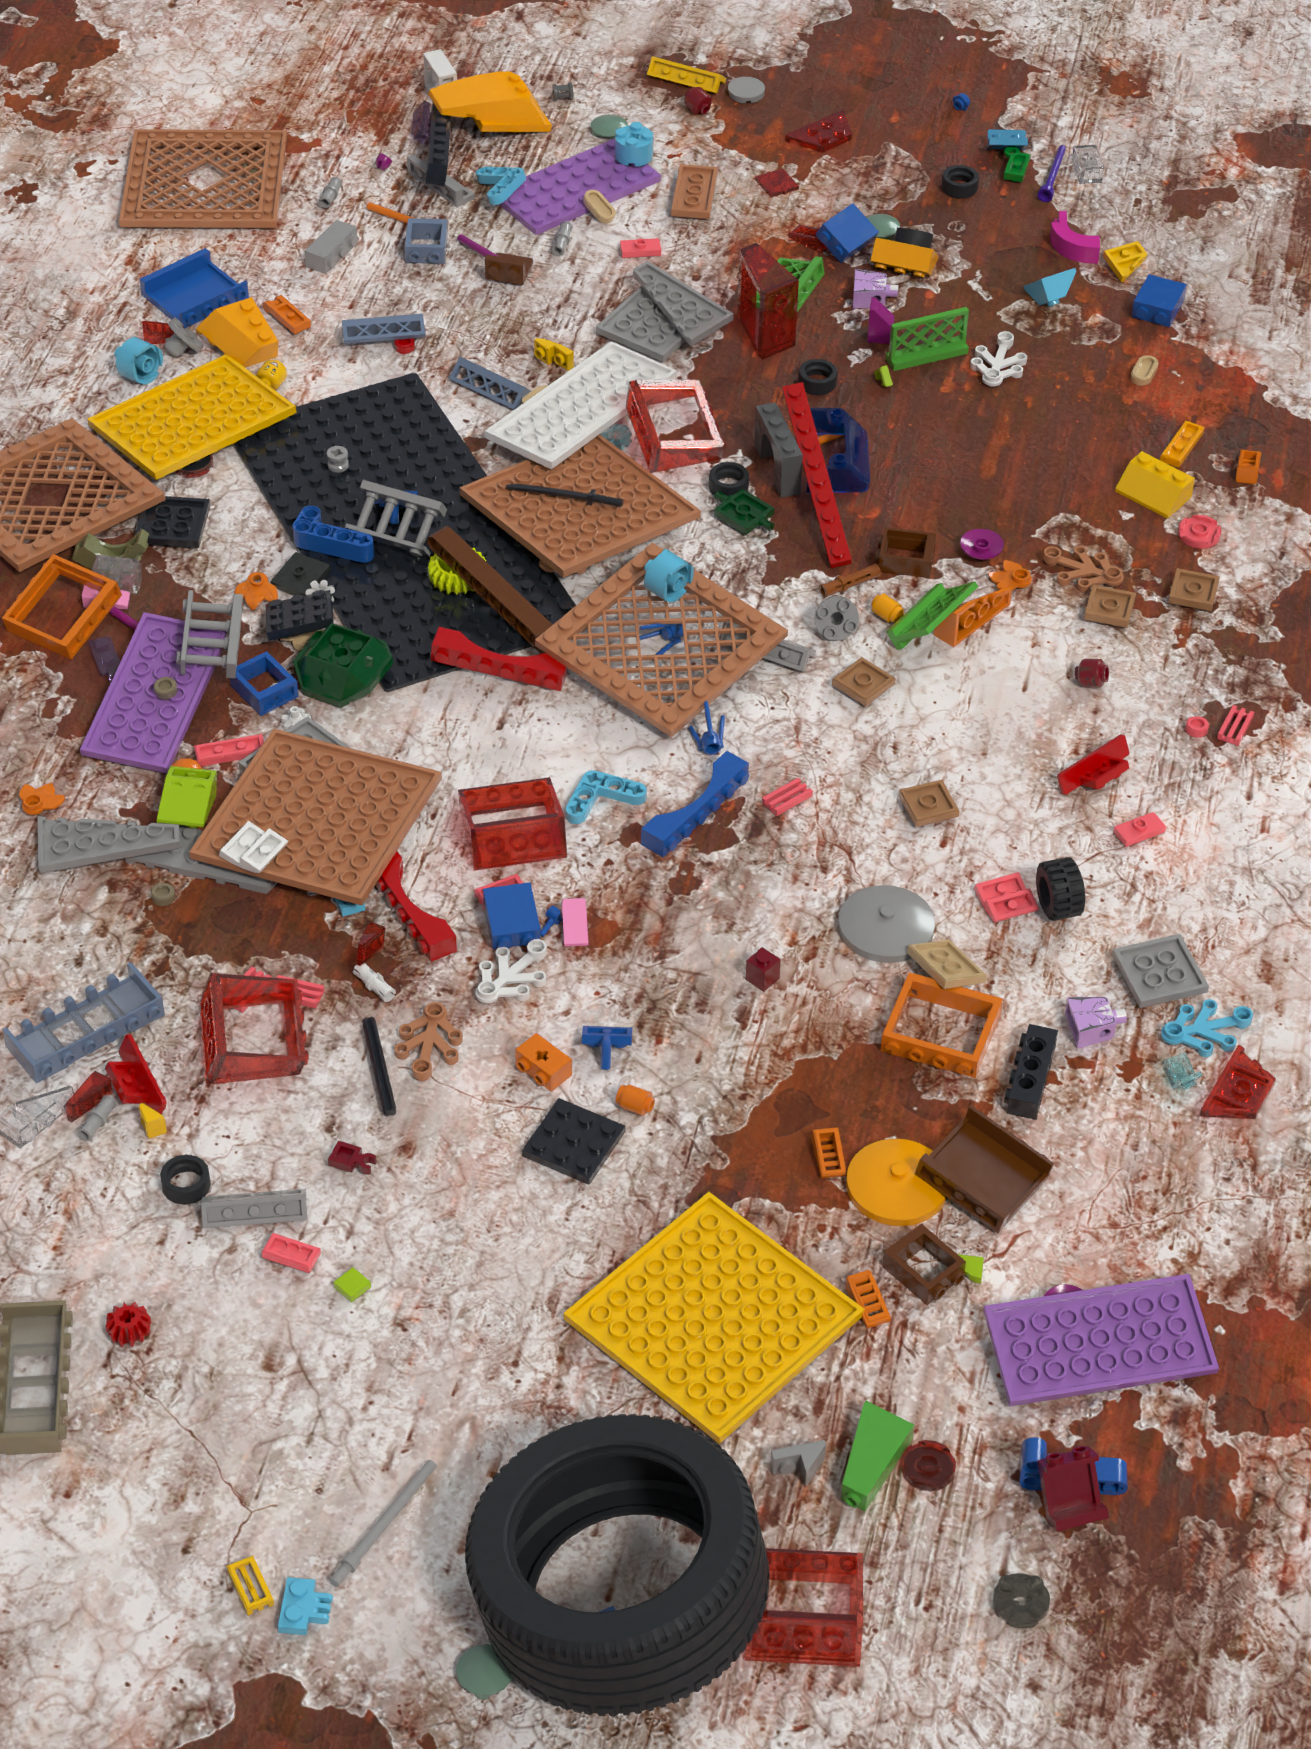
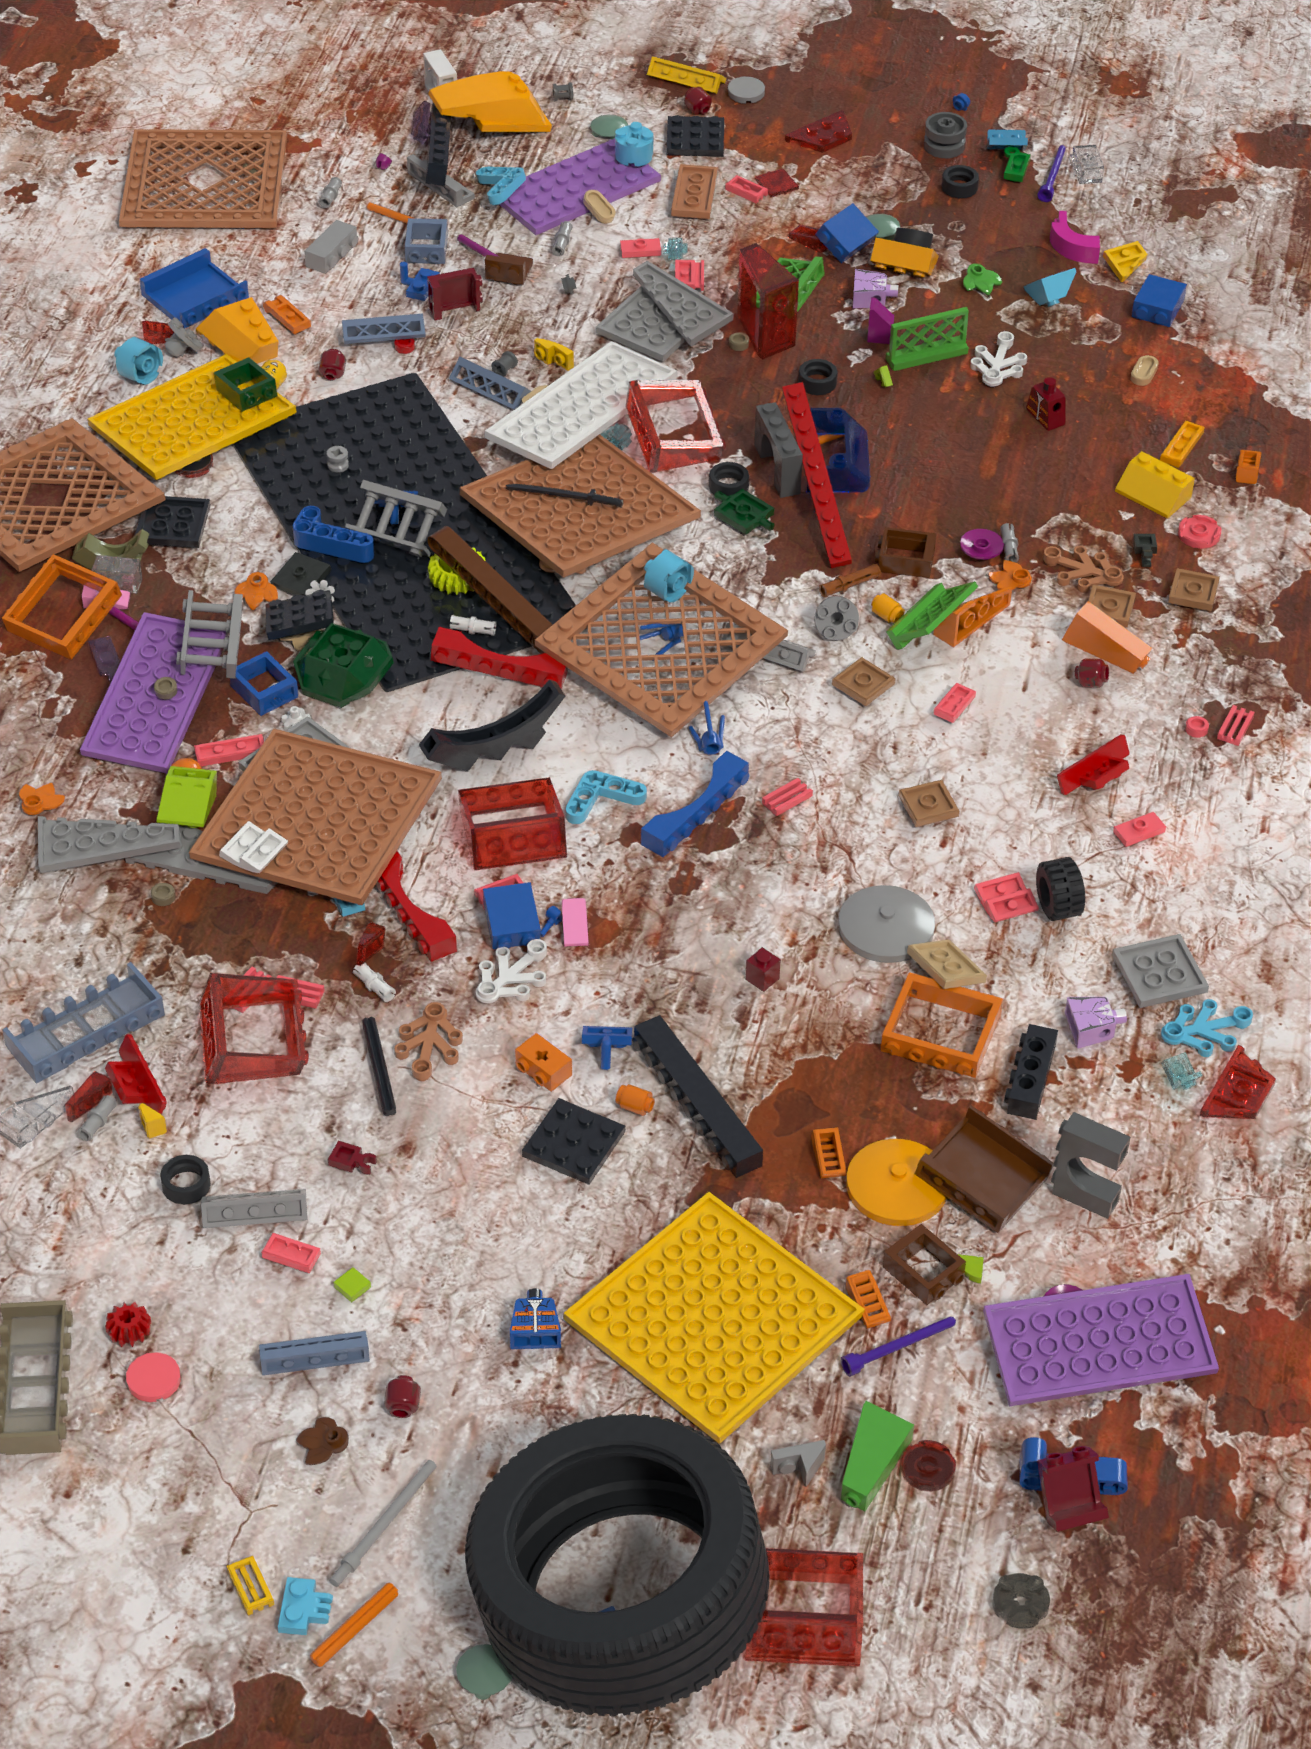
(153, 1377): none -> coral tile
(242, 372): none -> dark green window
(314, 1353): none -> sand blue fence
(322, 1441): none -> reddish brown plate
(332, 364): none -> dark red head
(354, 1624): none -> orange axle
(402, 1396): none -> dark red head
(417, 286): none -> blue plate
(454, 291): none -> dark red panel
(472, 625): none -> white pin
(507, 361): none -> dark grey bush
(522, 727): none -> black arch
(535, 1322): none -> blue torso
(568, 284): none -> dark grey plate
(675, 248): none -> clear light blue gear
(690, 273): none -> coral plate
(695, 136): none -> black plate
(698, 1096): none -> black brick
(739, 341): none -> dark tan tile
(746, 189): none -> coral tile
(853, 1363): none -> dark purple piece
(945, 135): none -> dark grey wheel
(954, 702): none -> coral plate
(981, 279): none -> bright green plate
(1010, 542): none -> light grey pin
(1047, 404): none -> dark red torso
(1073, 1179): none -> dark grey arch
(1106, 639): none -> orange slope
(1145, 545): none -> pearl dark grey plate

